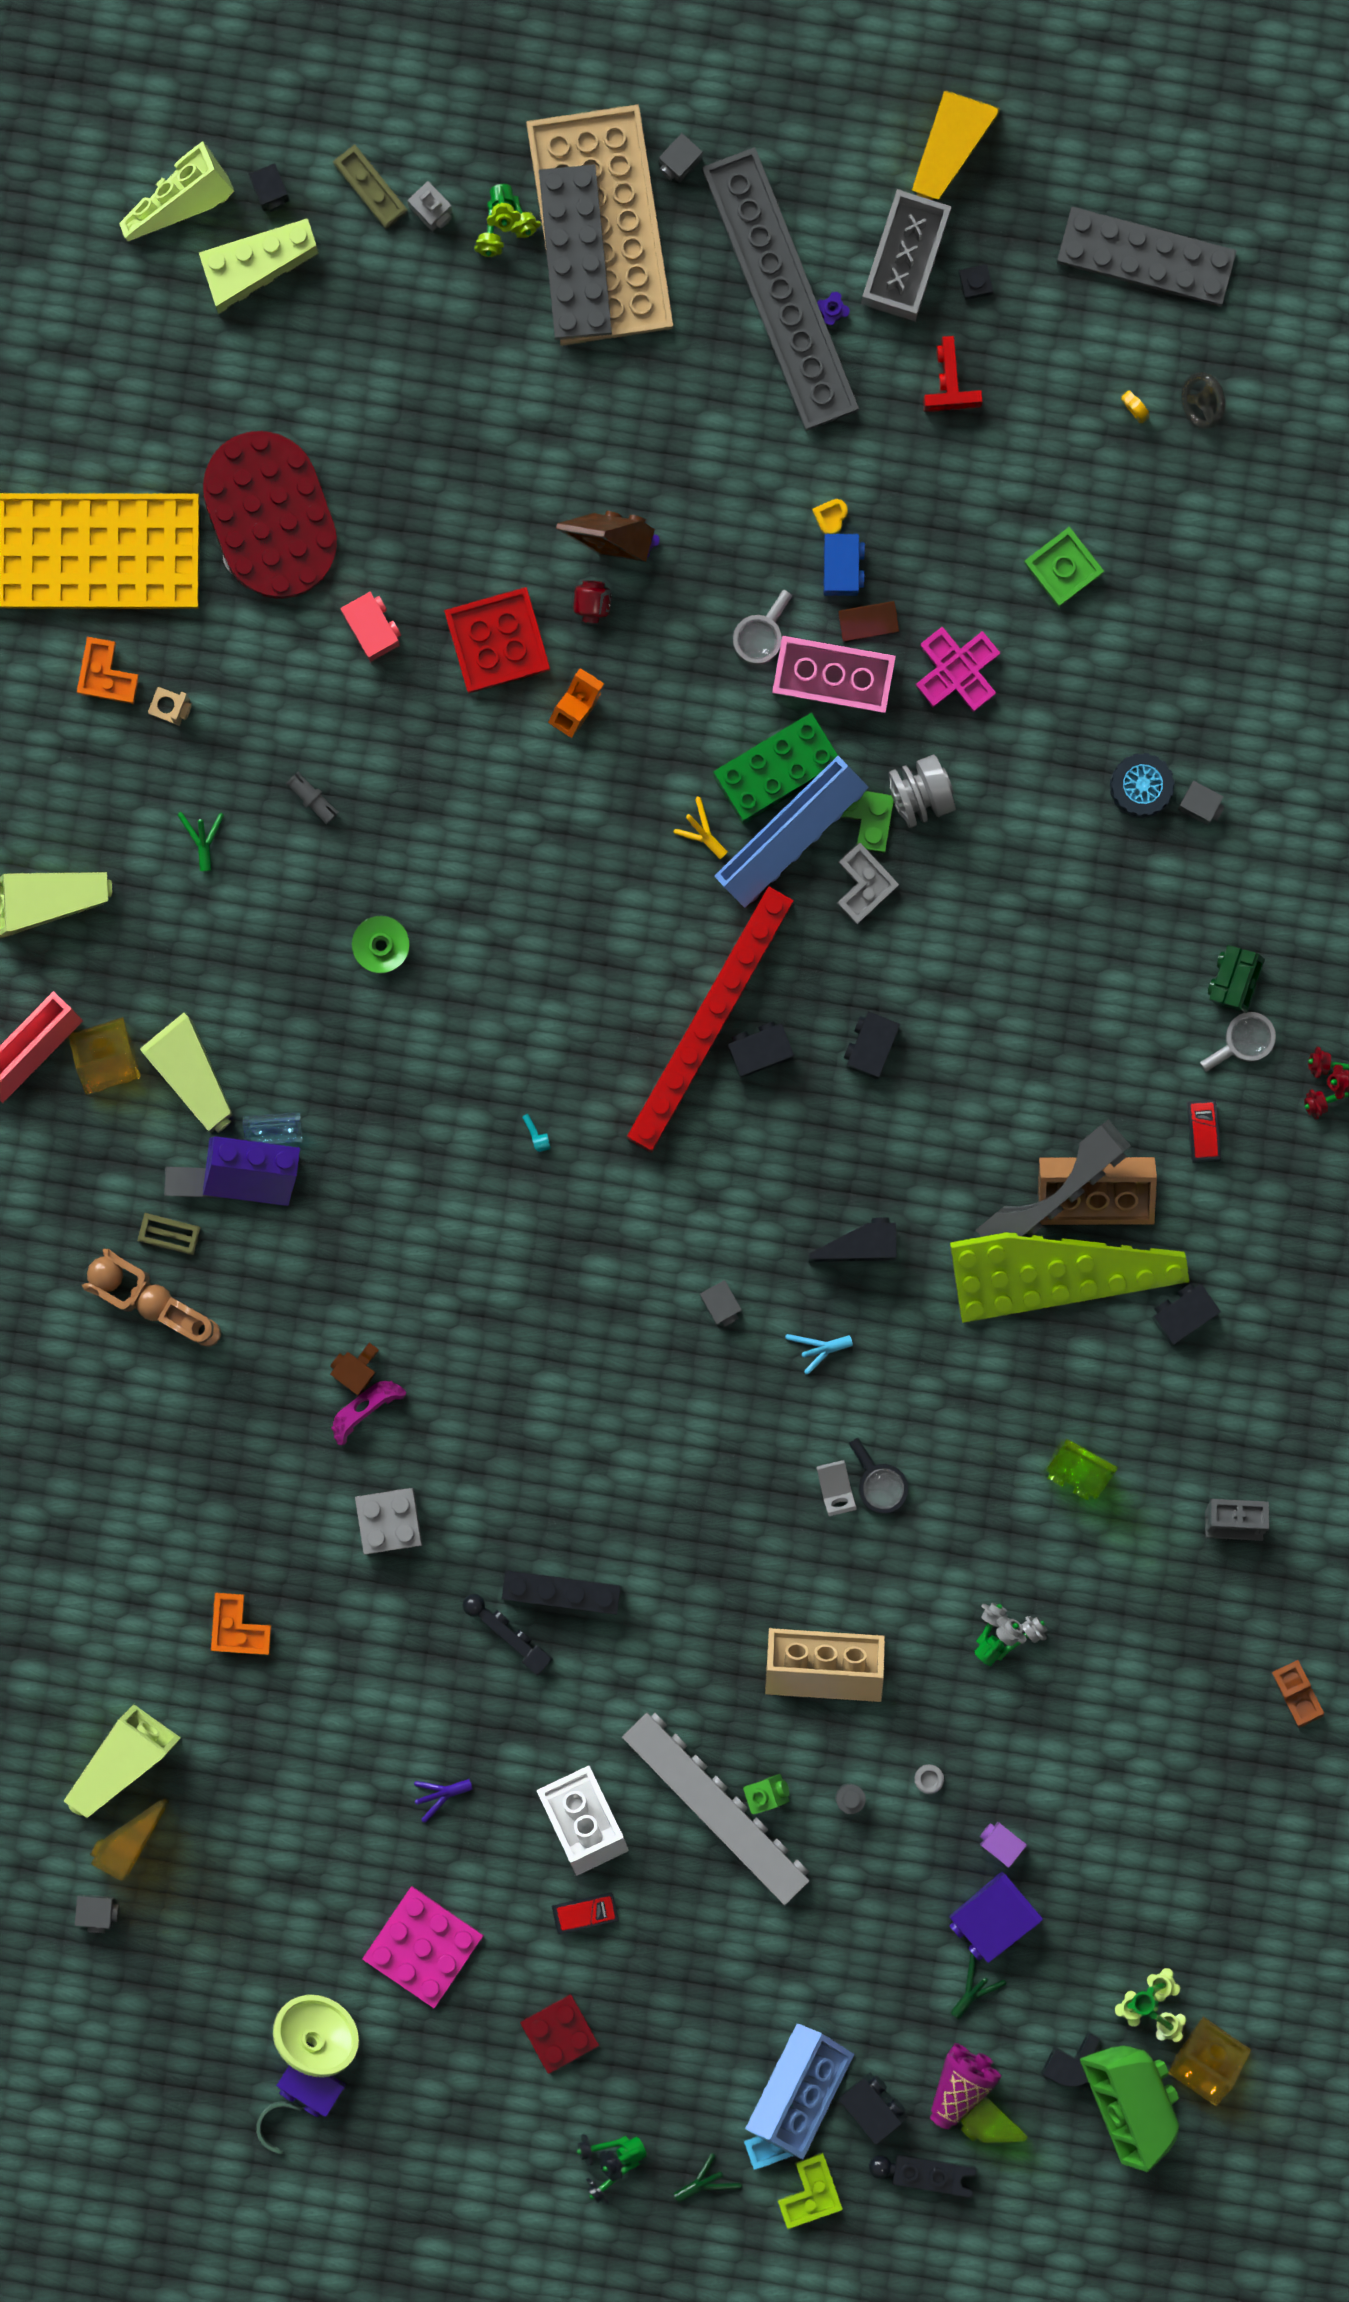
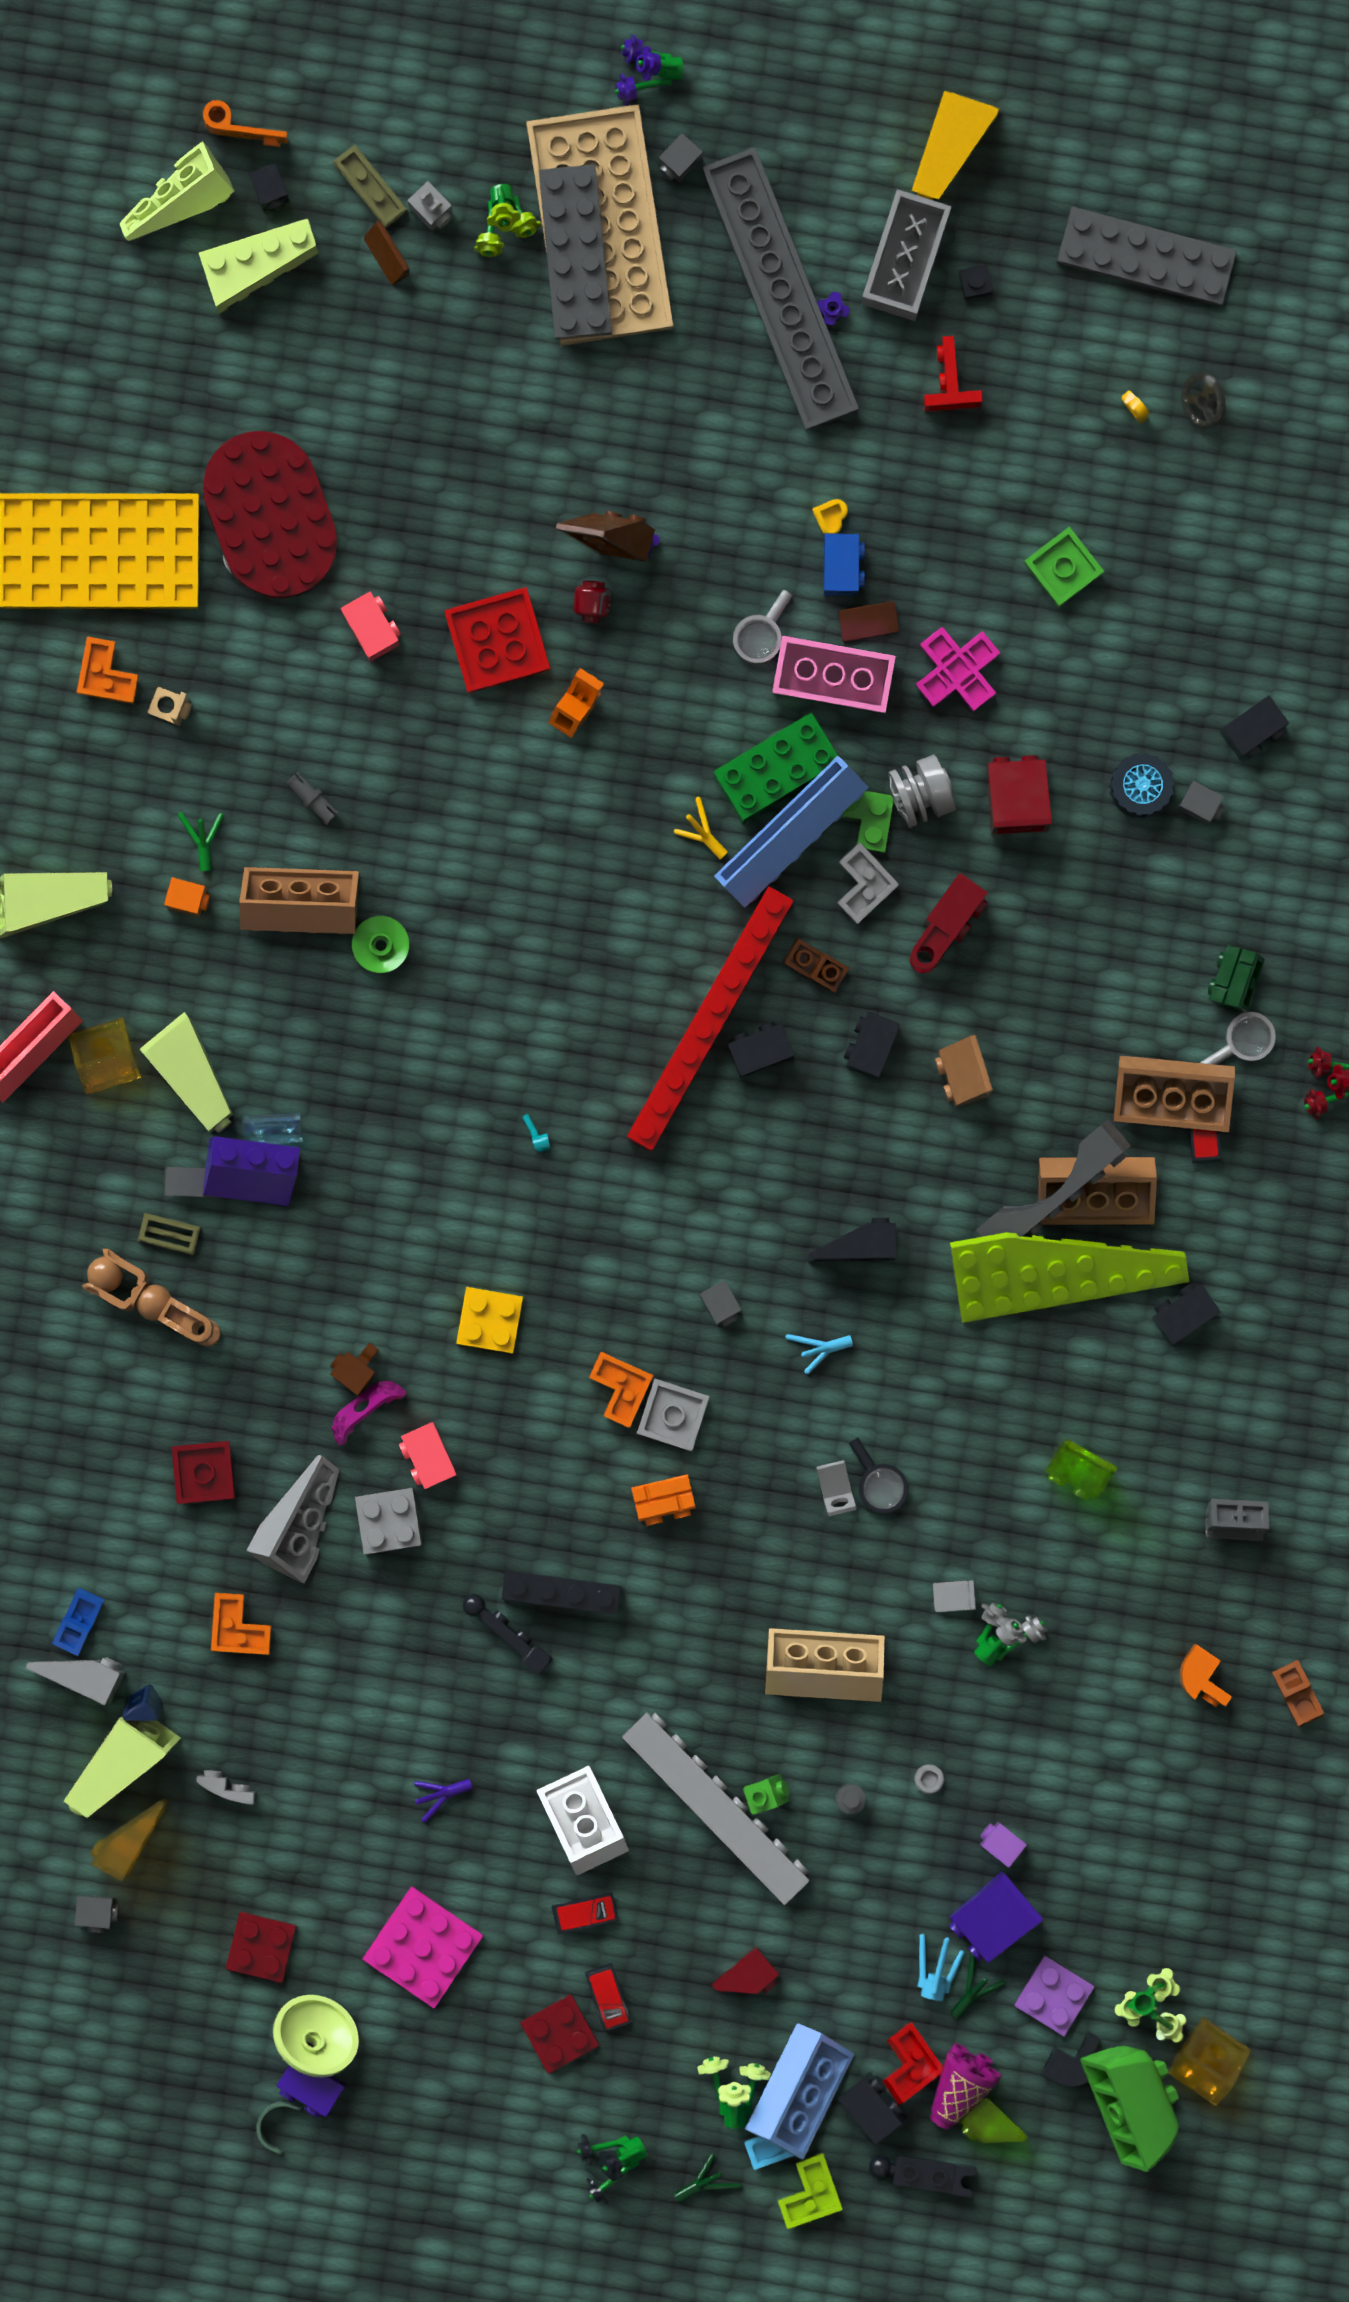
(78, 1621): none -> blue slope
(88, 1677): none -> light grey slope
(143, 1705): none -> dark blue slope
(186, 897): none -> orange brick
(203, 1472): none -> dark red plate
(218, 1785): none -> light grey slope
(219, 122): none -> orange door
(261, 1946): none -> dark red plate
(292, 1529): none -> light grey wedge
(299, 900): none -> medium nougat slope
(386, 253): none -> reddish brown slope
(428, 1456): none -> coral brick
(489, 1320): none -> yellow plate
(608, 1997): none -> slope
(629, 1387): none -> orange plate
(649, 64): none -> dark purple plant
(663, 1498): none -> orange brick
(673, 1414): none -> light grey plate
(734, 2094): none -> plant
(748, 1975): none -> dark red slope
(815, 965): none -> reddish brown slope
(918, 2061): none -> red plate
(935, 1985): none -> medium azure plant
(949, 921): none -> dark red brick
(954, 1596): none -> light grey bracket
(963, 1072): none -> medium nougat slope
(1018, 795): none -> dark red slope
(1054, 1995): none -> medium lavender plate
(1174, 1093): none -> medium nougat slope
(1195, 1673): none -> orange brick
(1254, 728): none -> black brick

